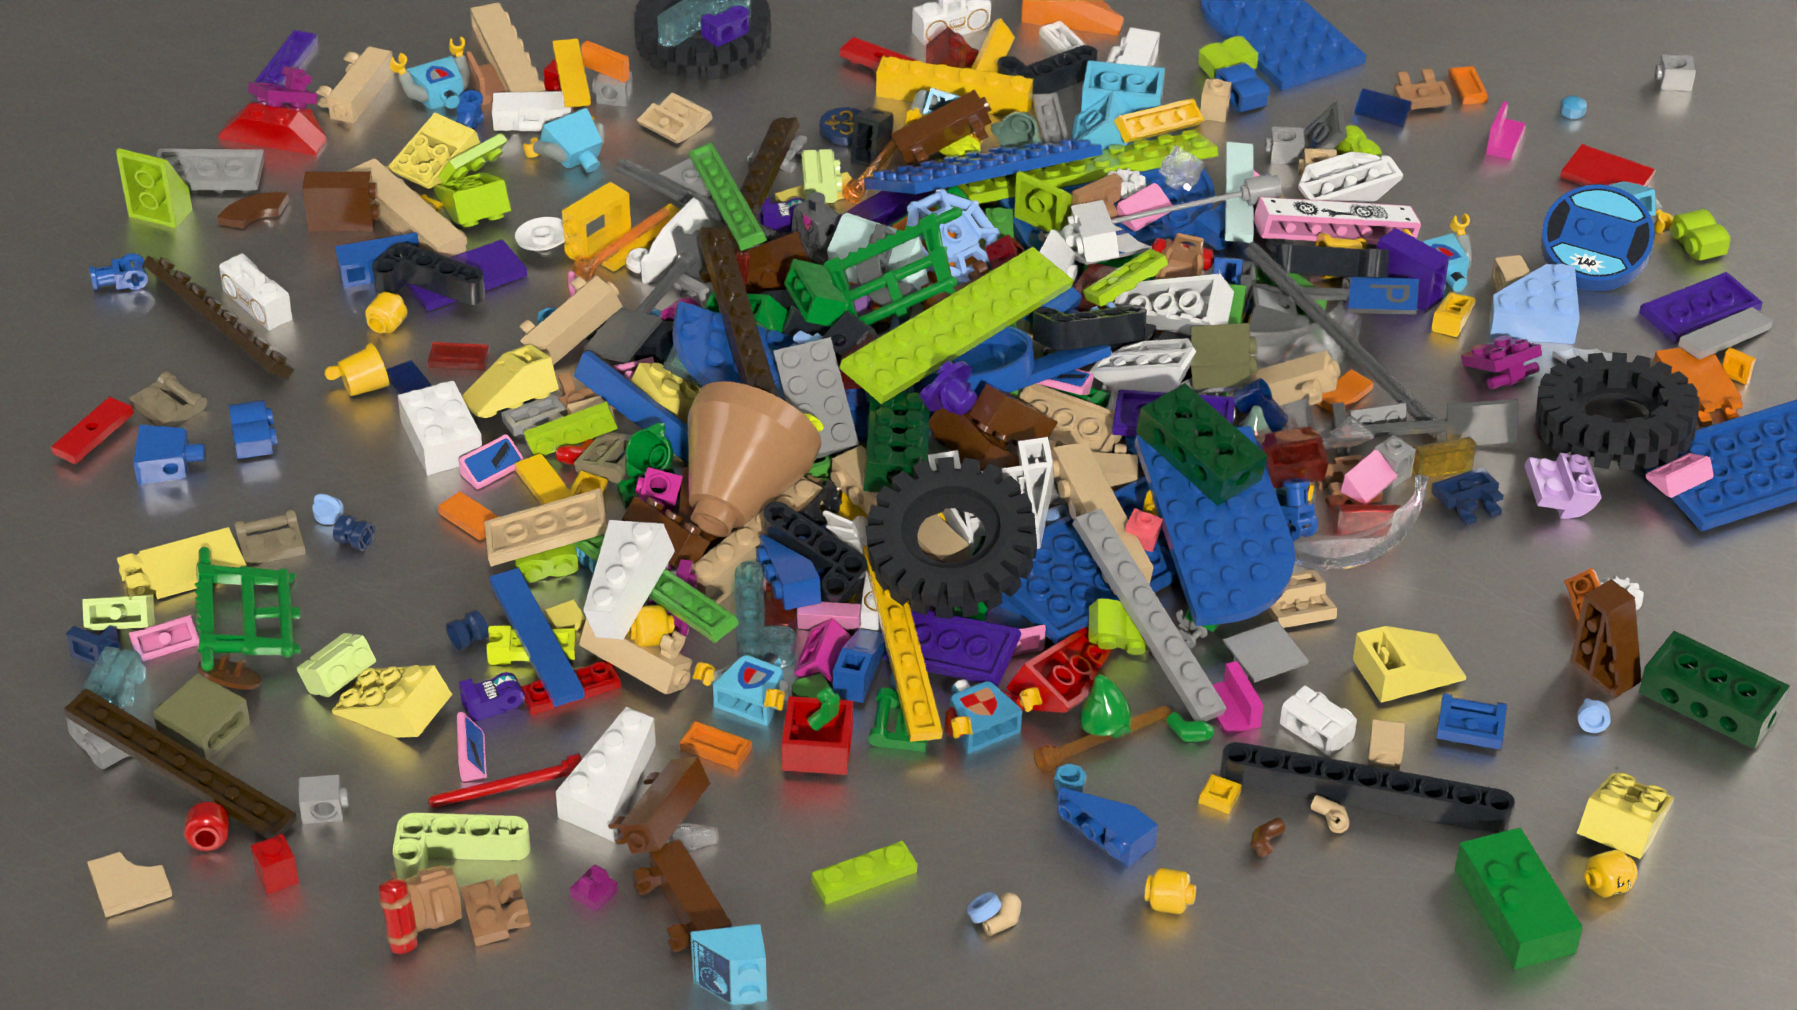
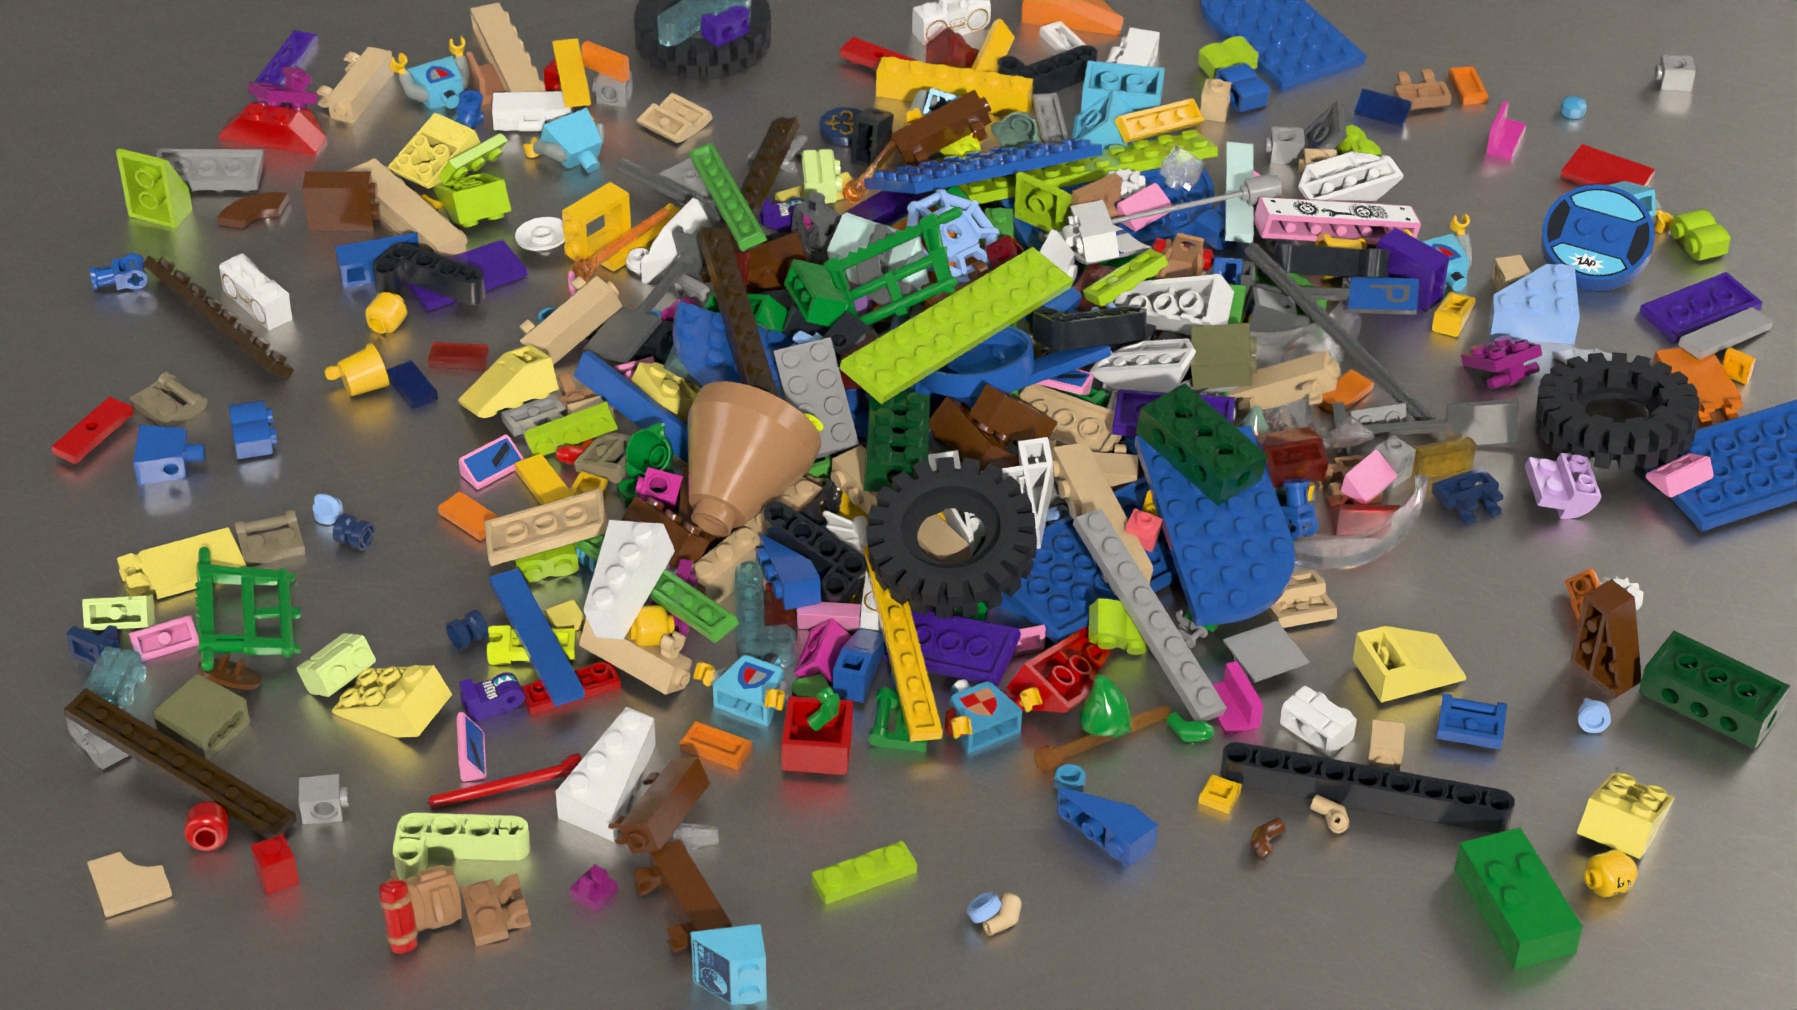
(439, 426): white brick -> none
(950, 389): dark purple plate -> none
(1170, 891): yellow head -> none
(1259, 394): clear blue piece -> none

